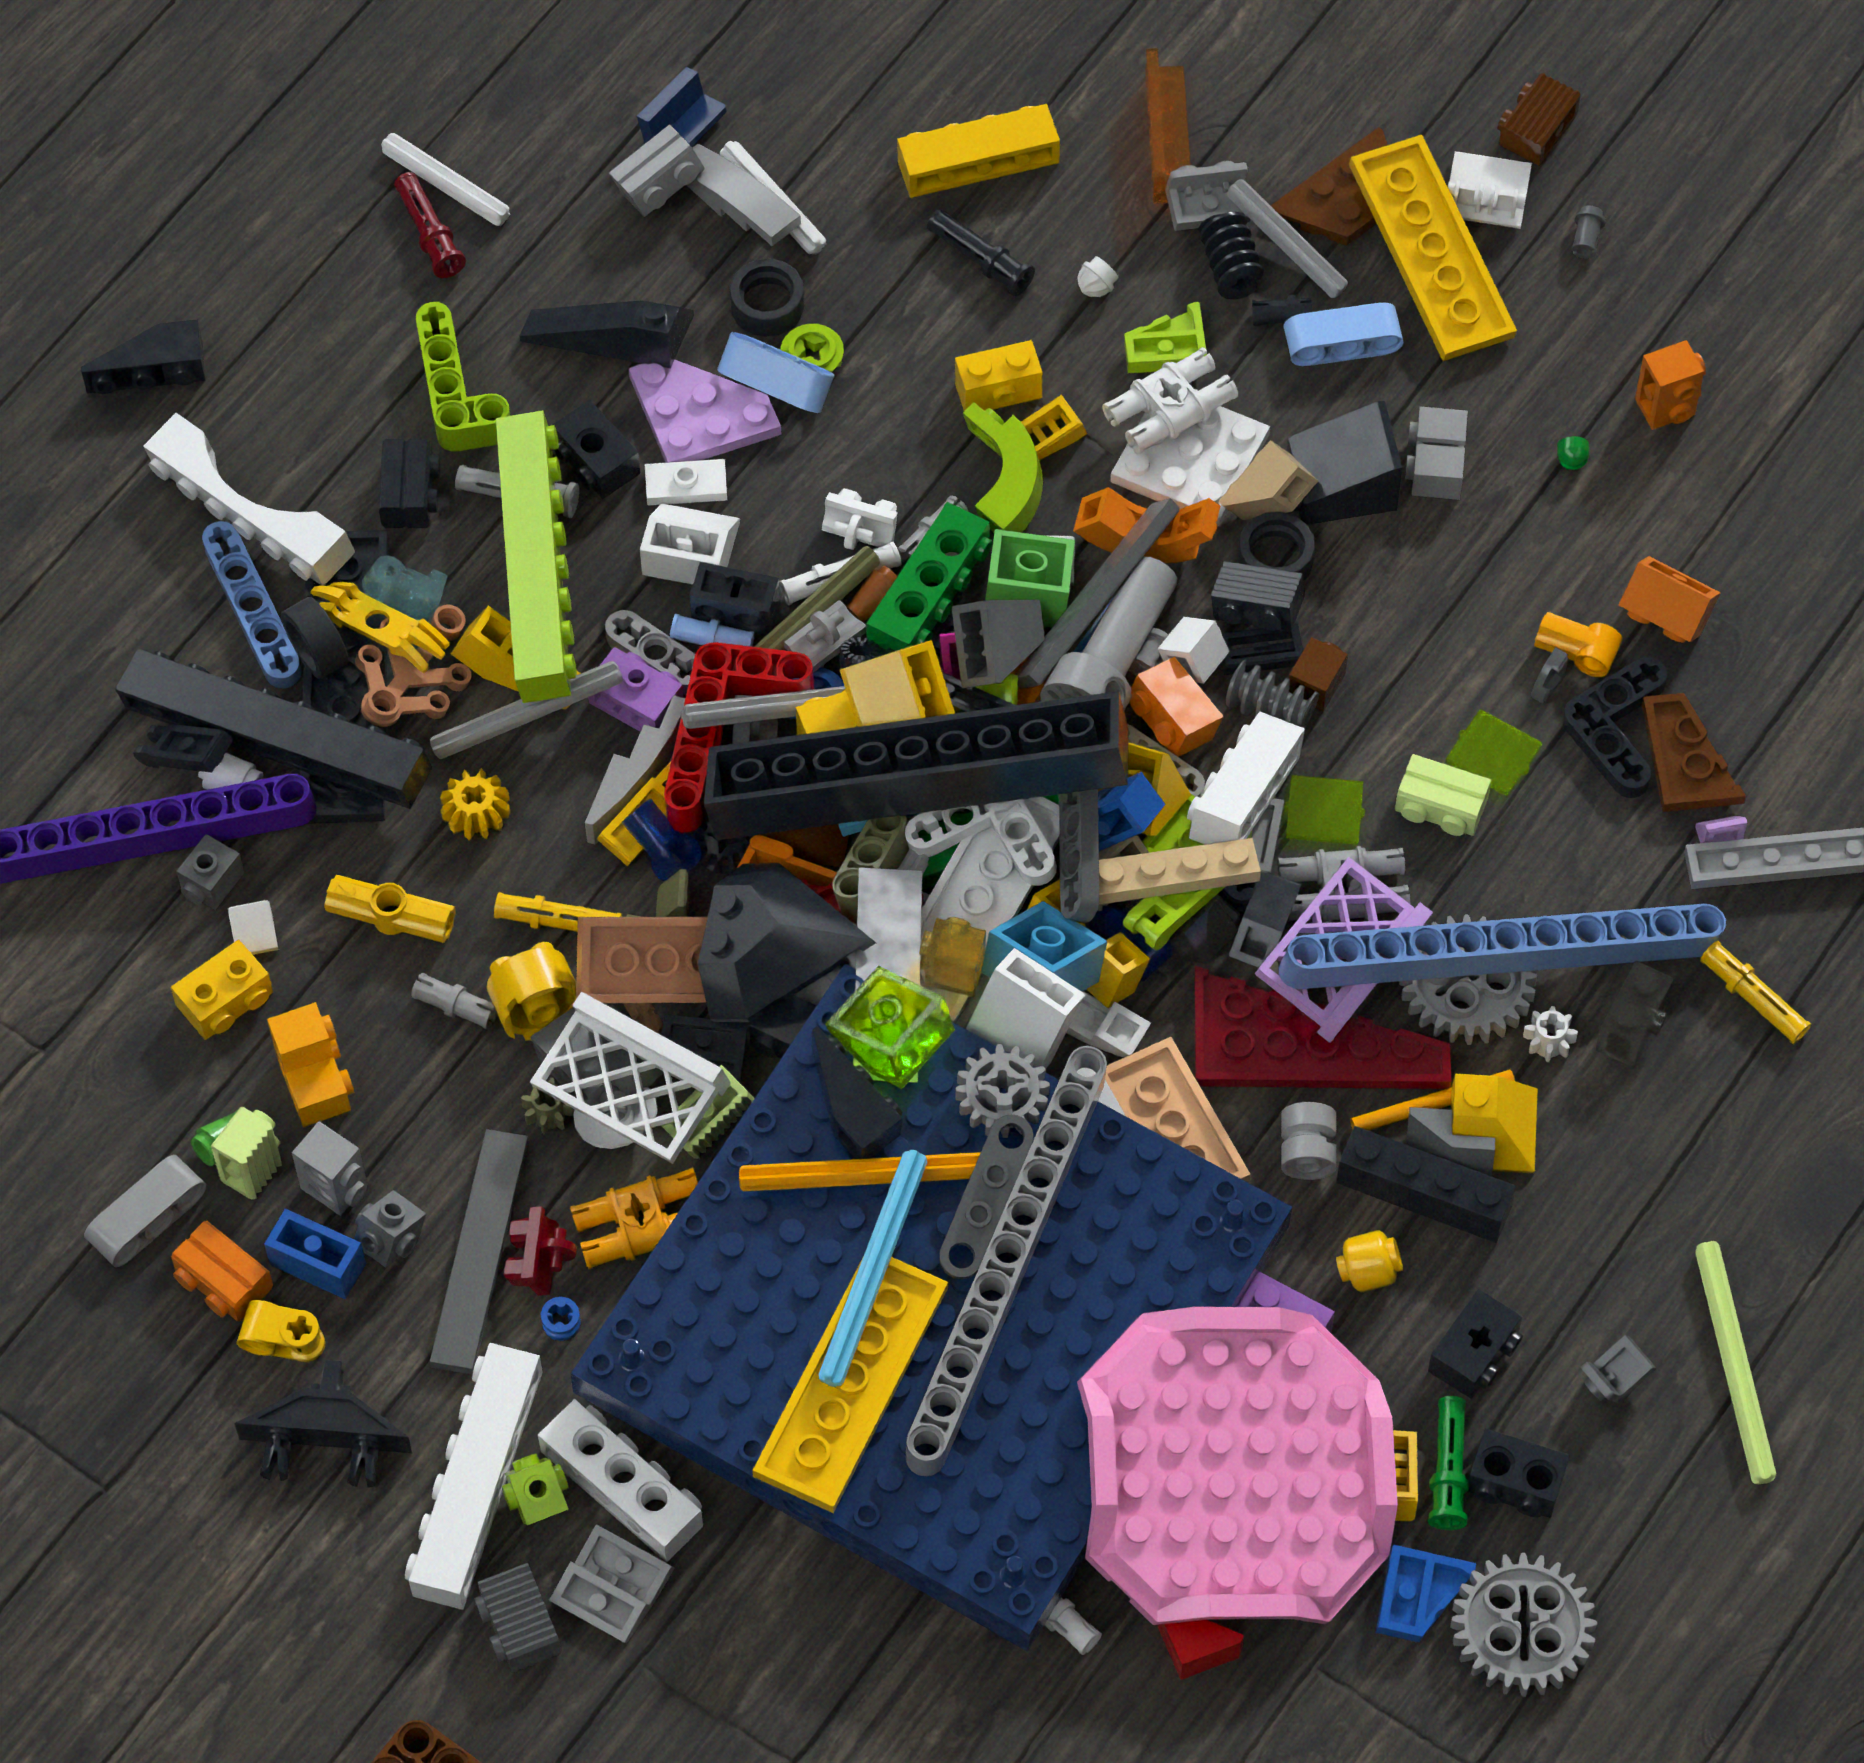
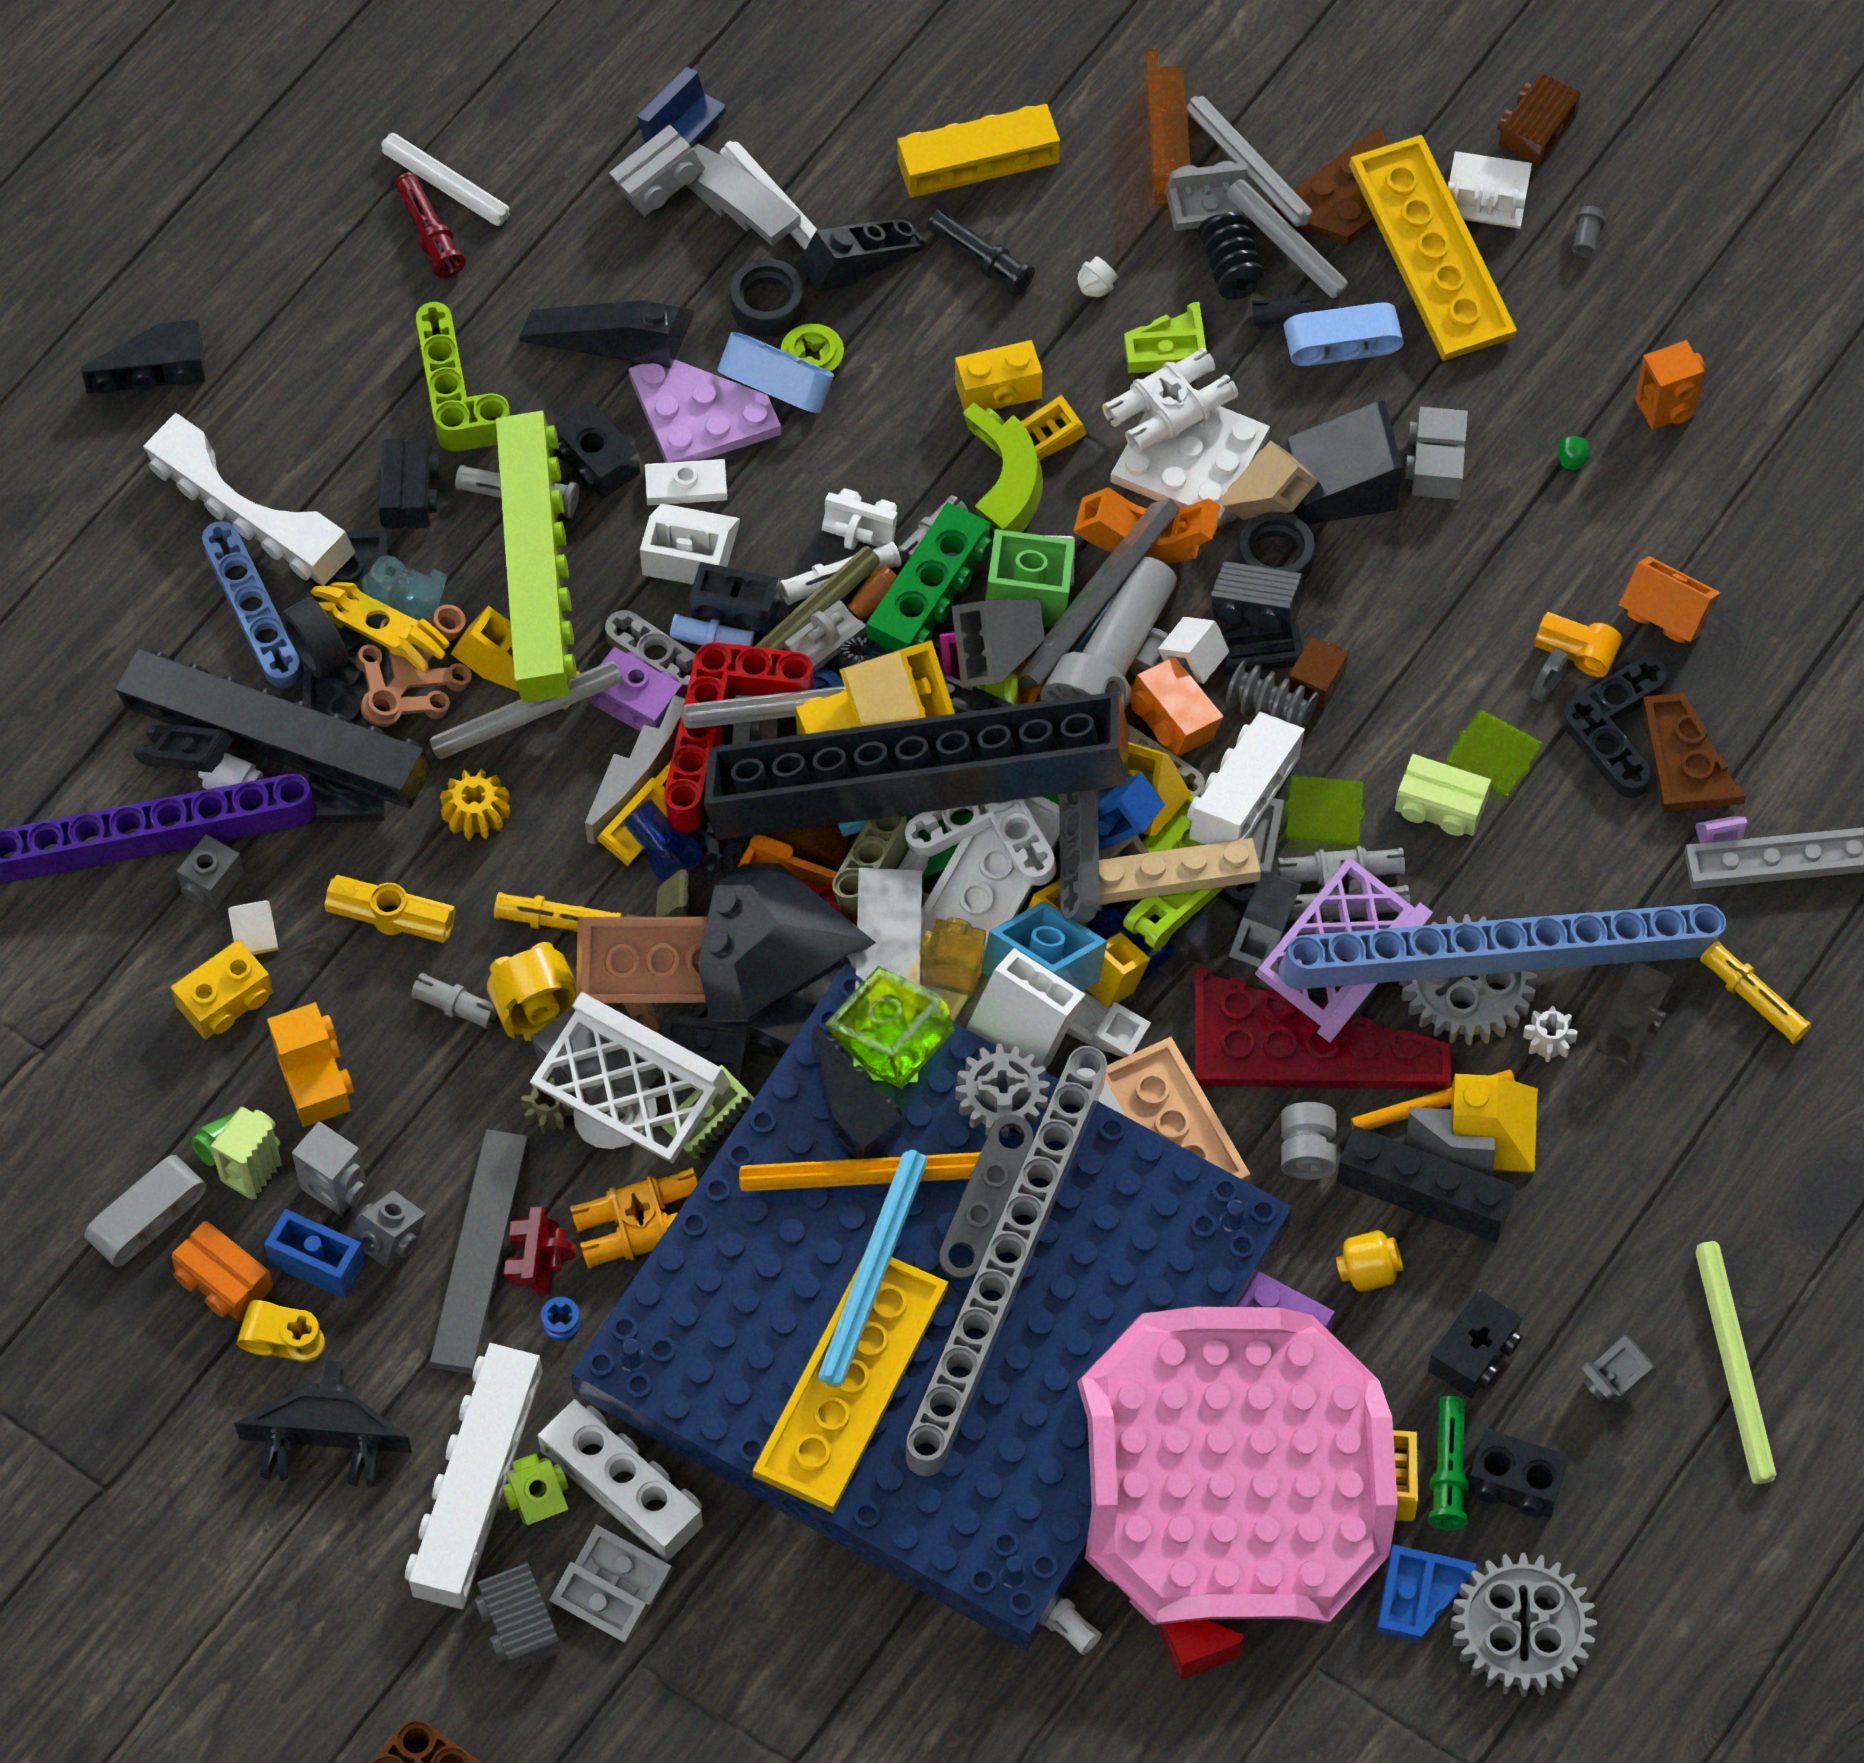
(854, 252): none -> black slope
(1258, 169): none -> light grey axle

